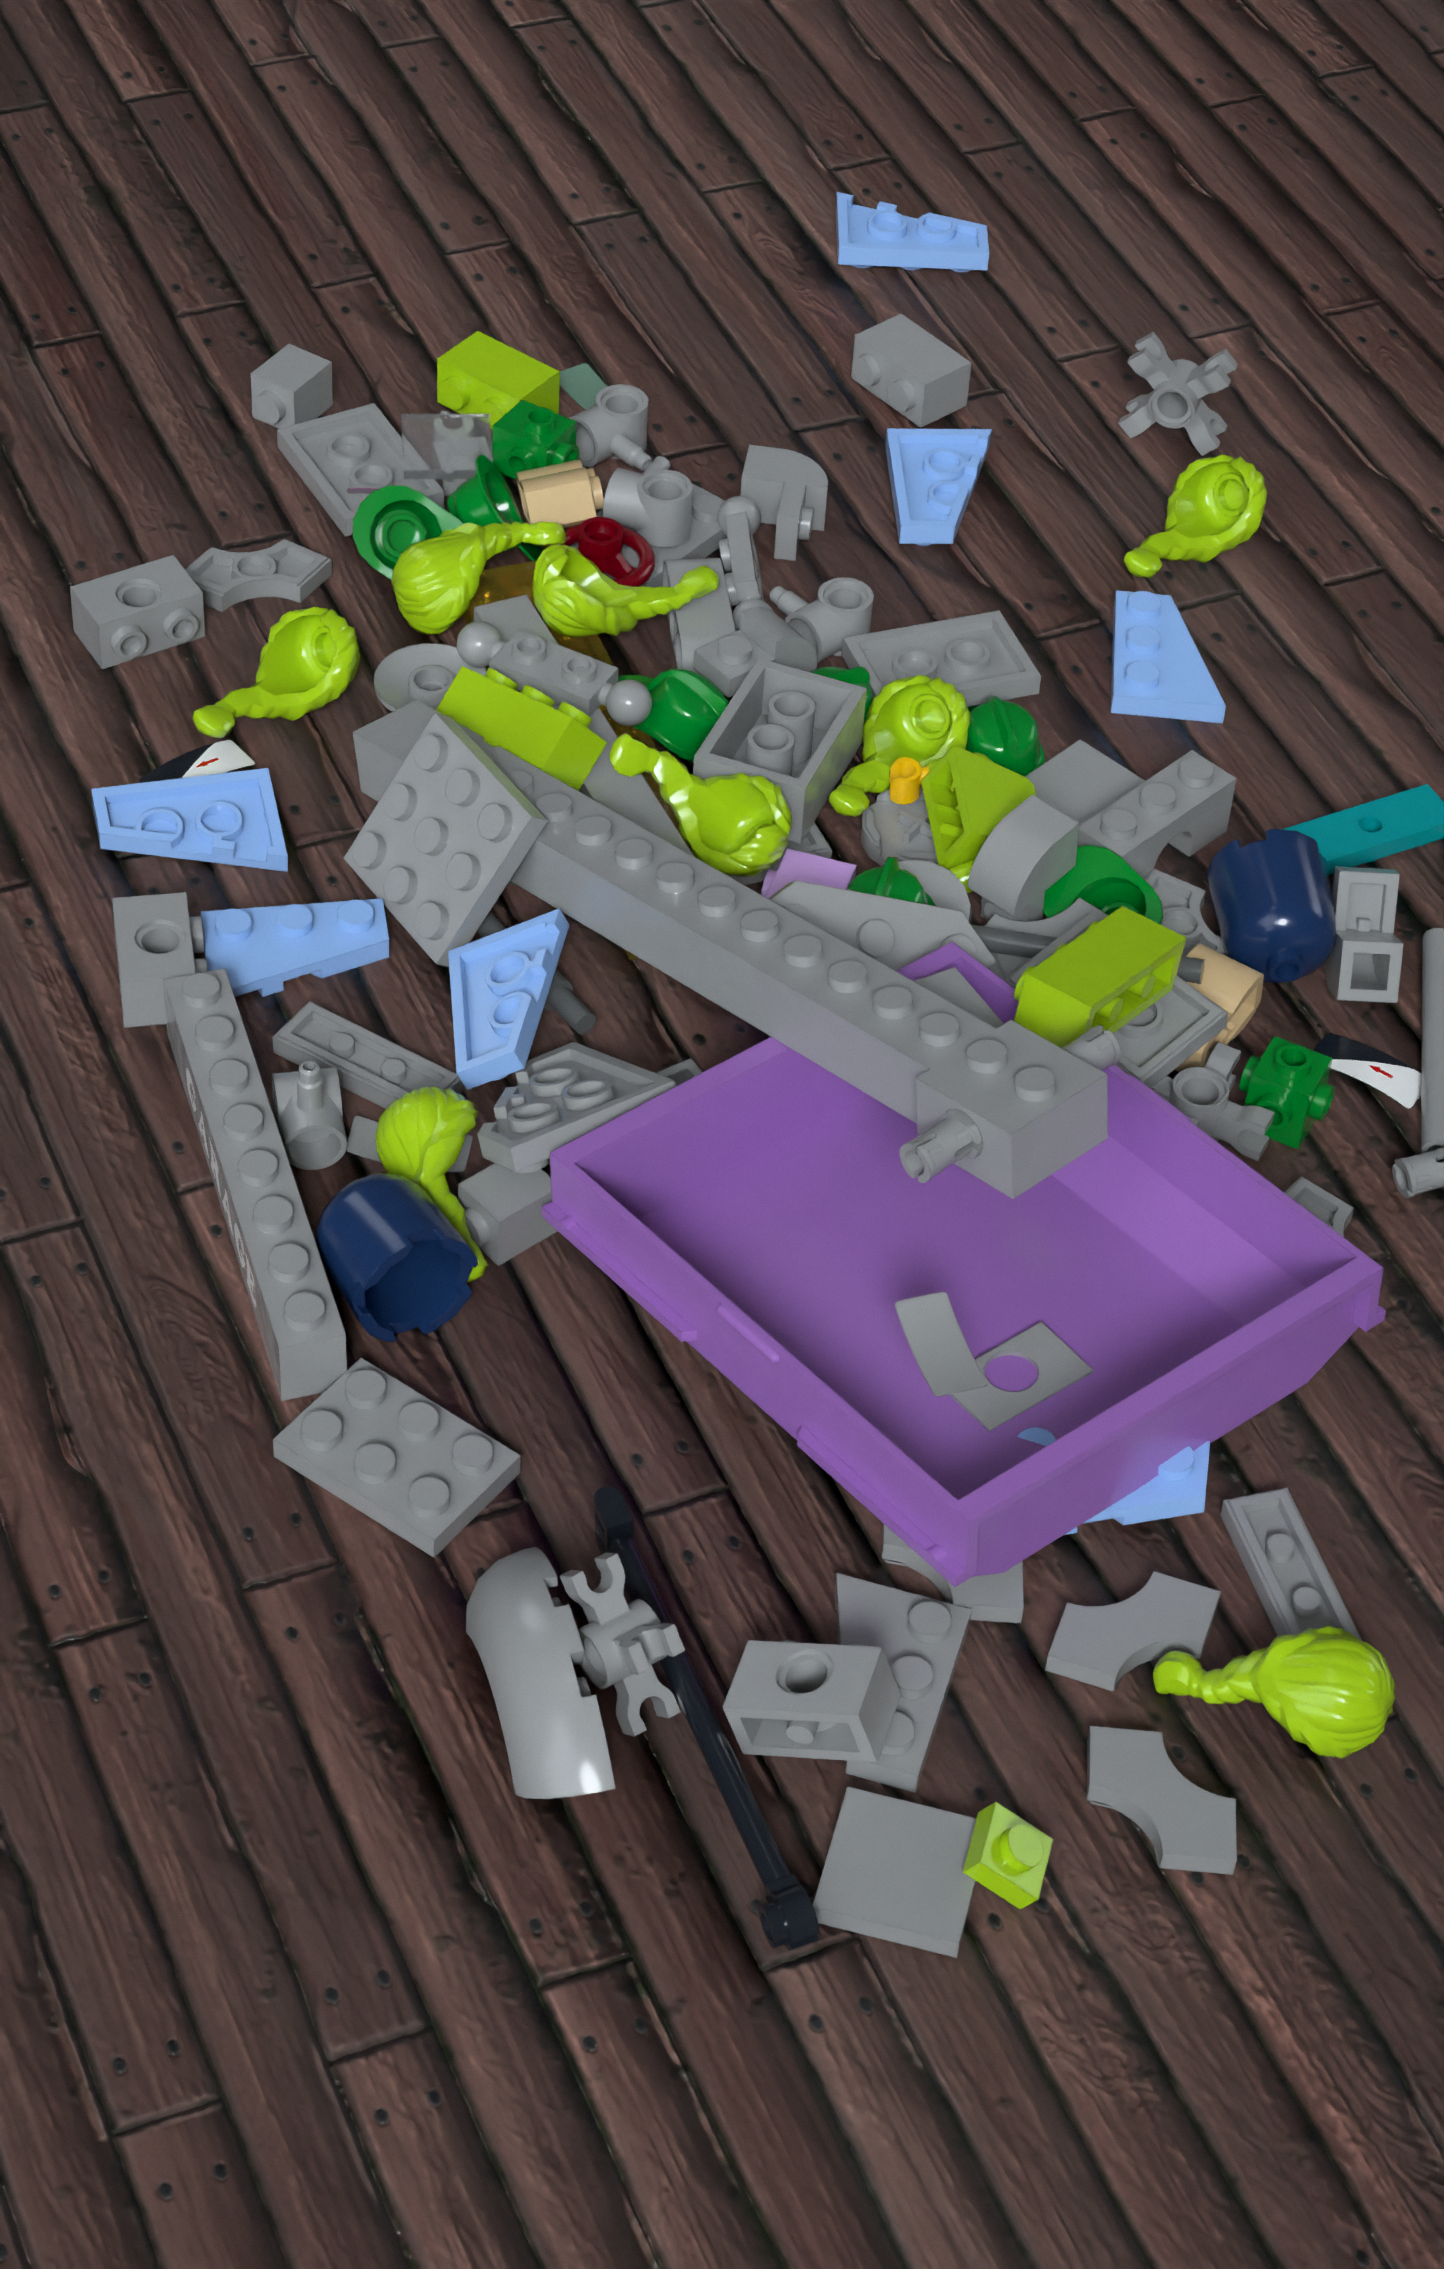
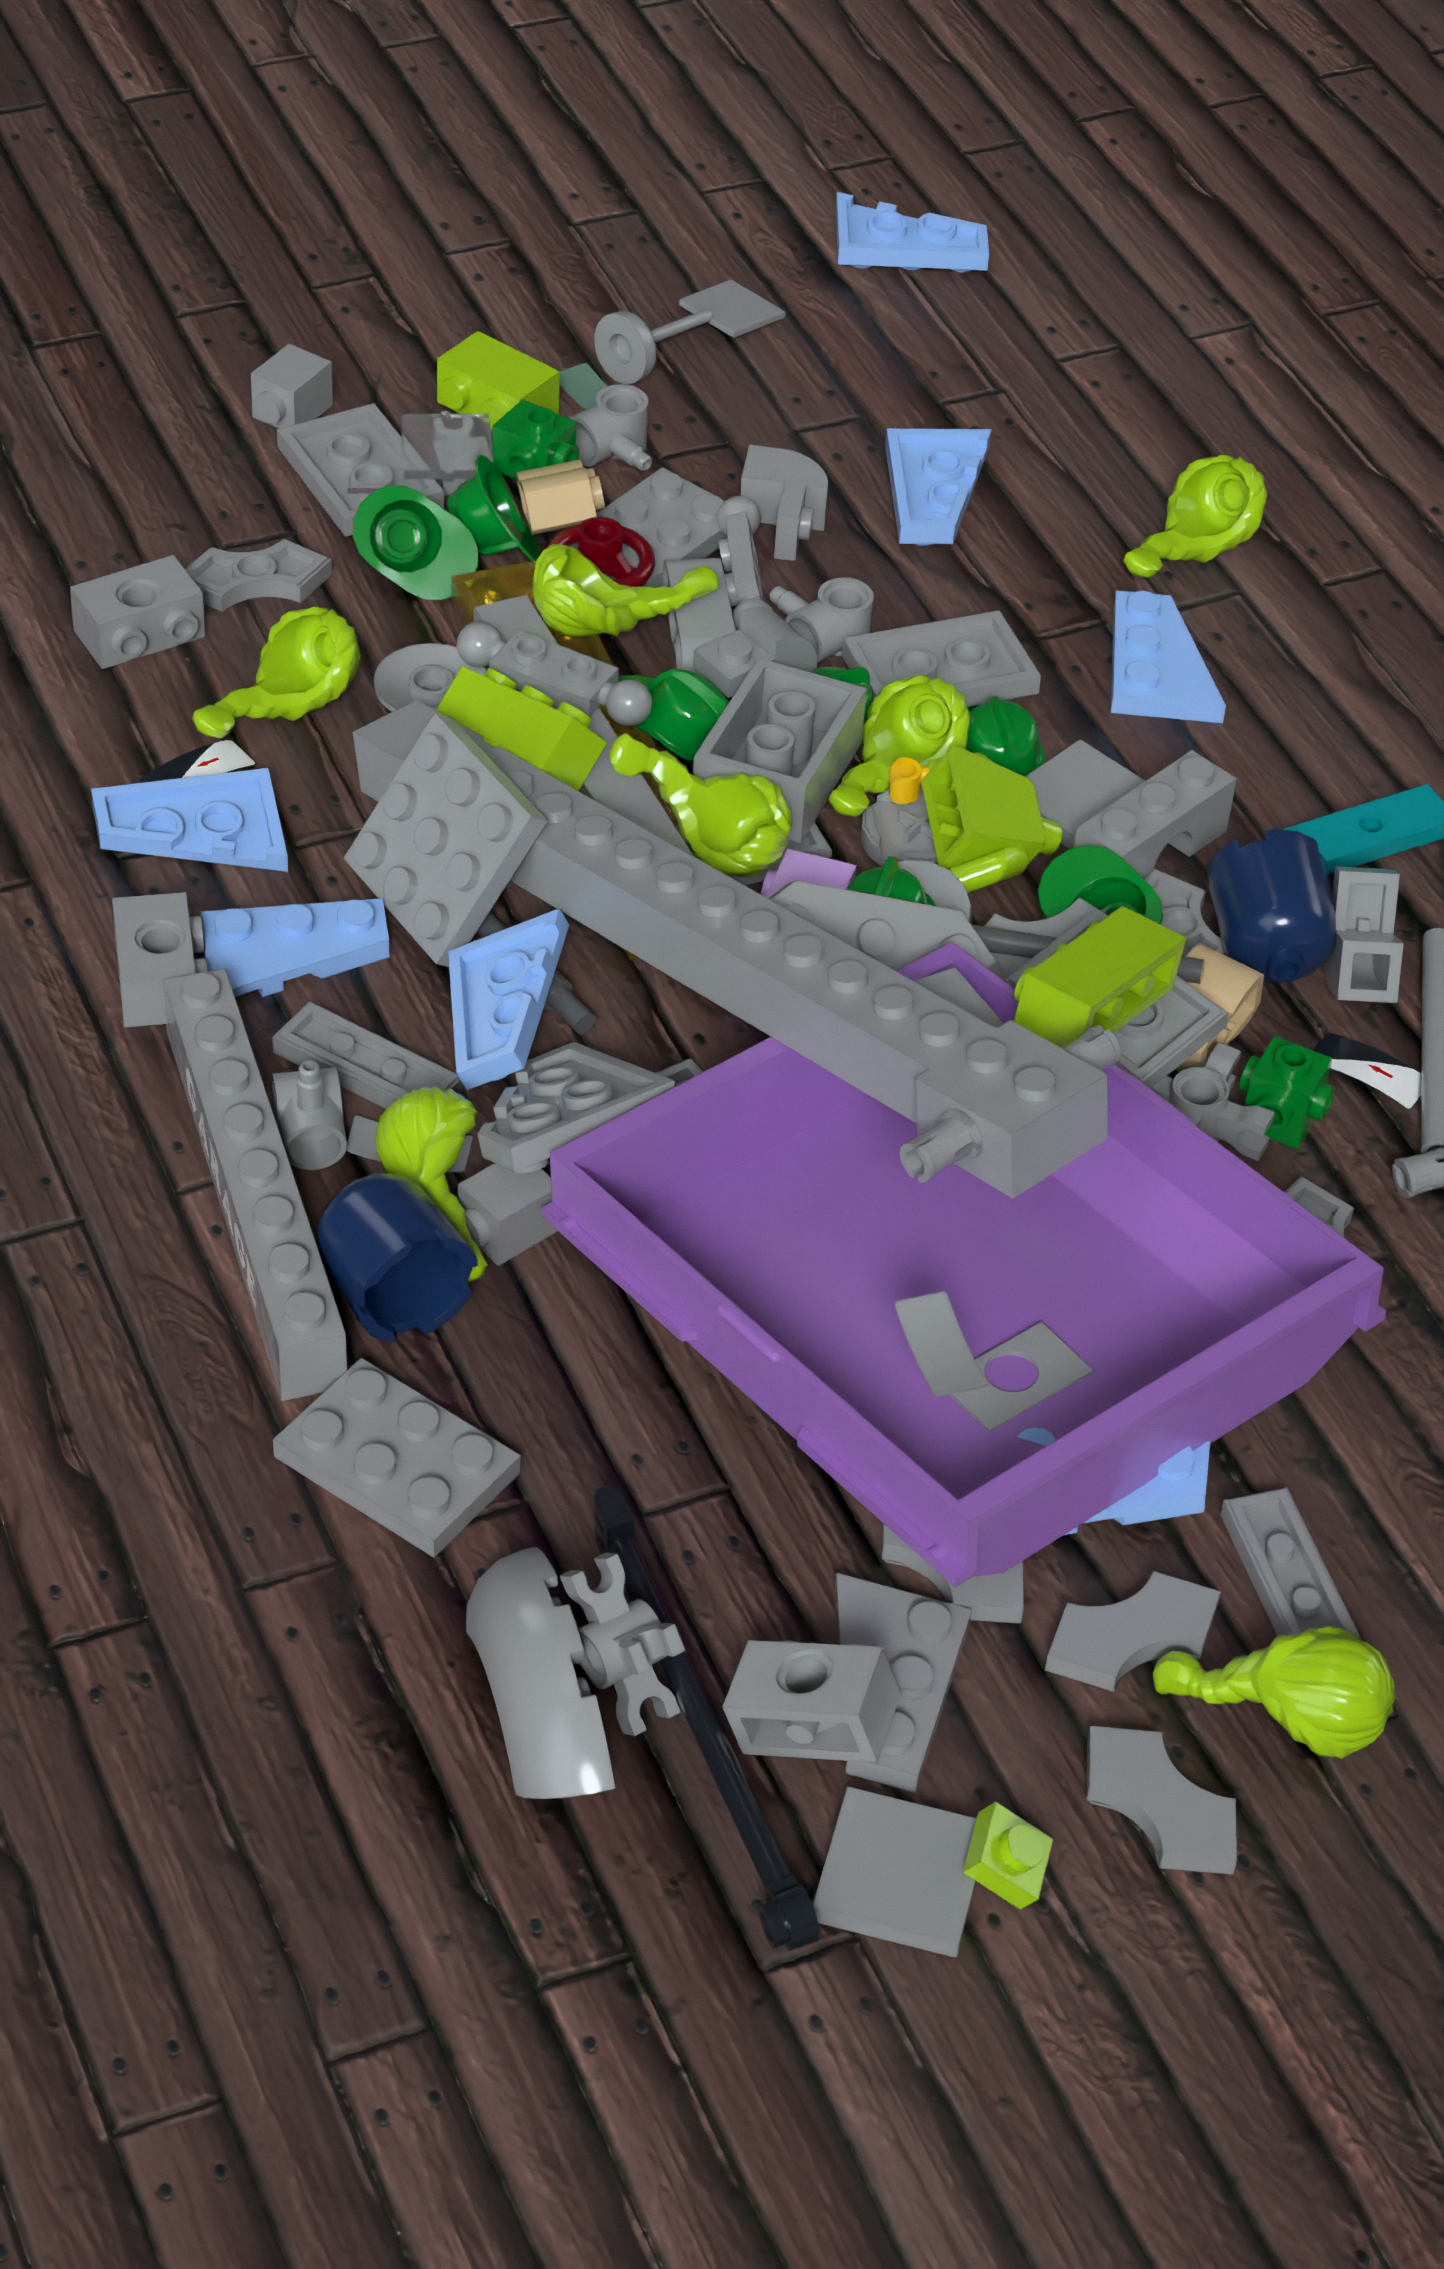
(442, 573): lime hair -> none
(628, 345): none -> light grey piece
(651, 502): light grey piece -> none
(911, 370): light grey brick -> none
(1024, 859): light grey brick -> none
(1182, 378): light grey pin -> none

